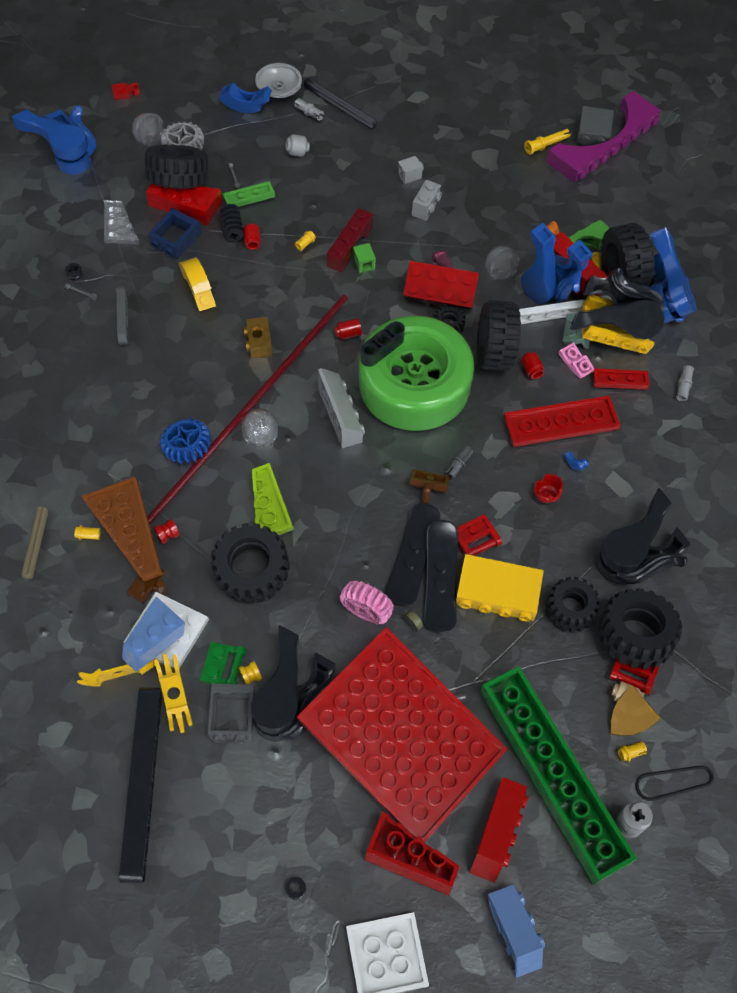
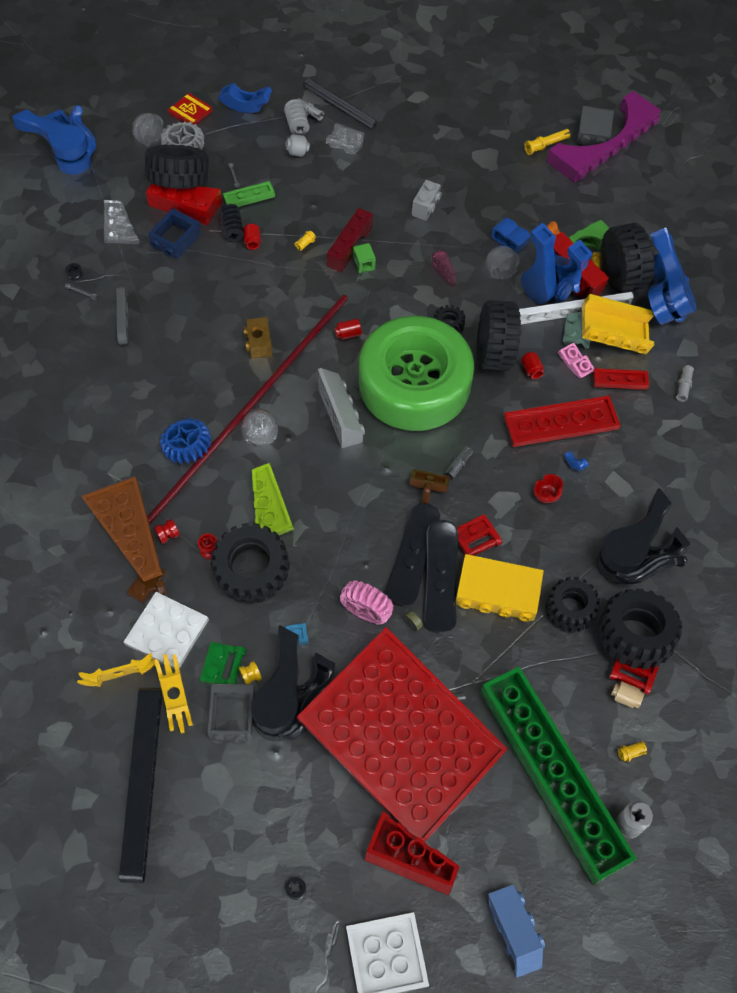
(34, 543): dark tan axle -> none
(87, 533): yellow pin -> none
(122, 91): red plate -> none
(152, 635): medium blue wedge -> none
(190, 109): none -> red tile
(198, 282): yellow arch -> none
(206, 550): none -> red wheel
(281, 78): light grey dish -> none
(296, 117): none -> light grey piece
(300, 629): none -> dark azure tile
(345, 138): none -> clear bracket
(382, 344): black beam -> none
(410, 169): light grey brick -> none
(441, 285): red brick -> none
(499, 830): red wedge -> none
(511, 235): none -> blue brick
(632, 714): pearl gold shield -> none
(635, 306): black animal -> none
(673, 771): black piece -> none

